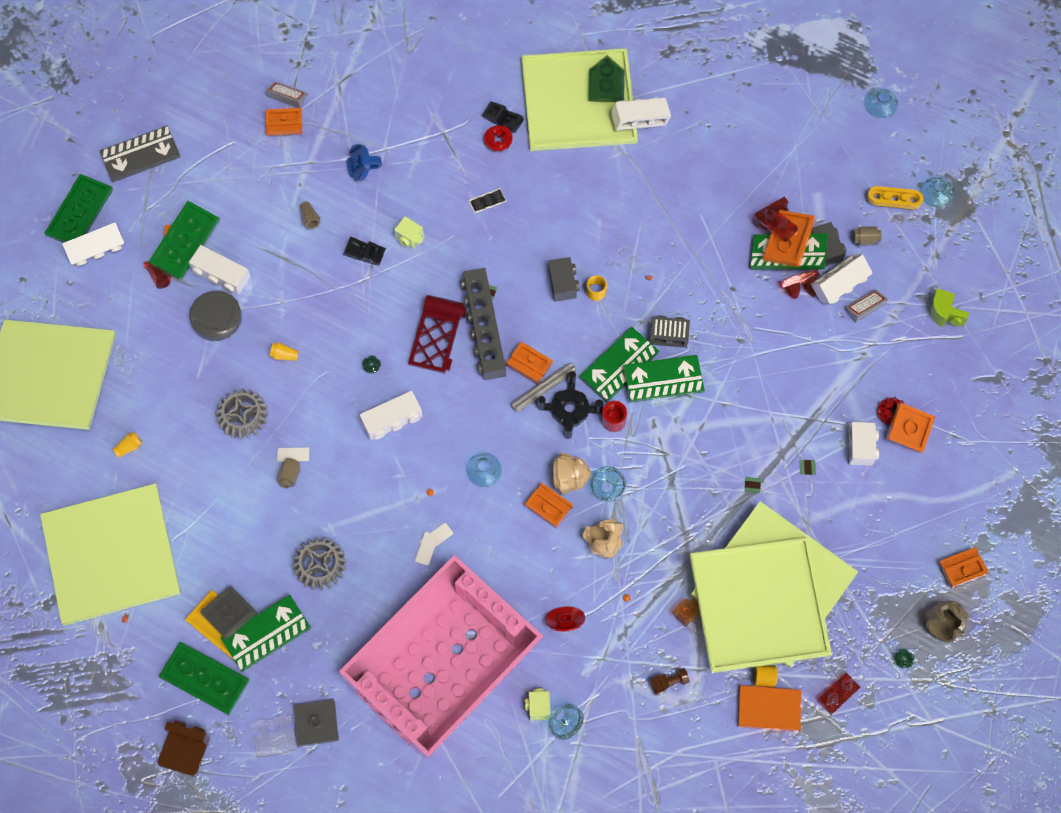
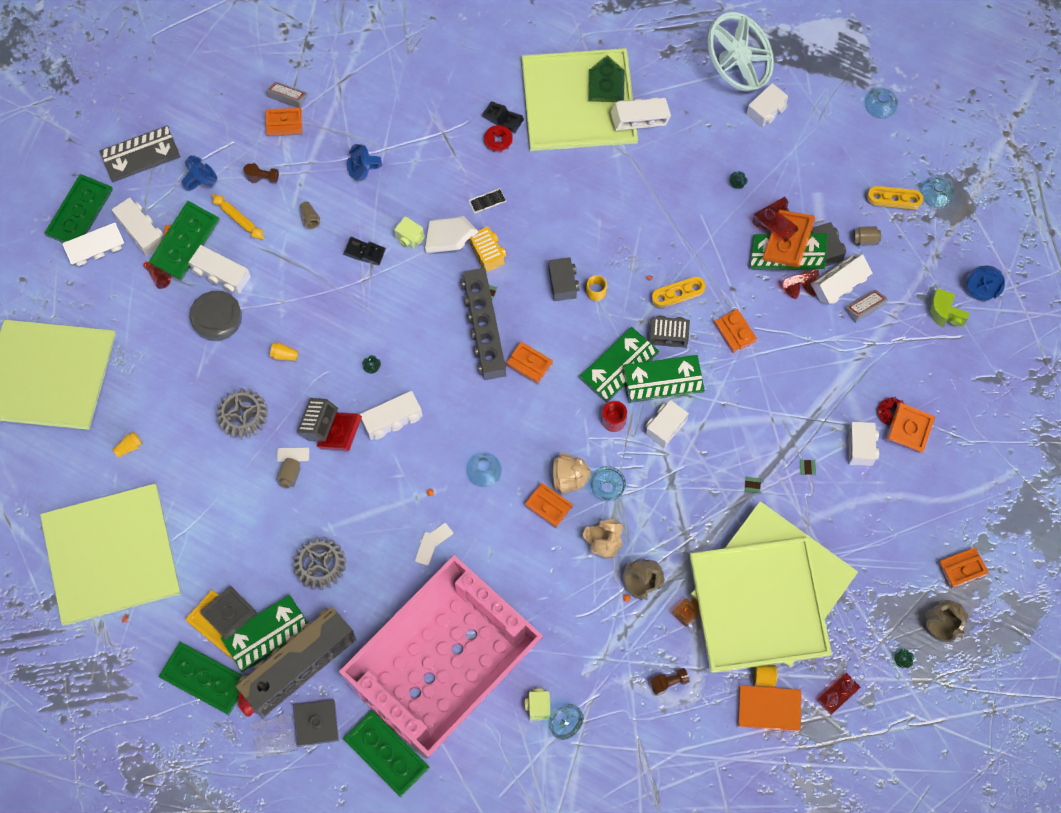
(138, 225): none -> white brick
(183, 748): reddish brown bracket -> none
(198, 173): none -> blue tile
(237, 216): none -> yellow wheel
(254, 174): none -> reddish brown leg
(294, 663): none -> dark grey piece
(317, 419): none -> dark grey brick
(341, 432): none -> red plate
(386, 753): none -> green tile
(445, 311): dark red piece -> none
(448, 234): none -> white tile
(487, 249): none -> yellow brick
(543, 387): light grey axle -> none
(565, 619): red dish -> none
(572, 397): black plate -> none
(643, 578): none -> dark tan helmet
(667, 423): none -> white brick
(684, 287): none -> yellow plate
(734, 180): none -> plate
(735, 331): none -> orange plate
(739, 52): none -> light aqua wheel
(767, 105): none -> white brick
(985, 282): none -> blue tile

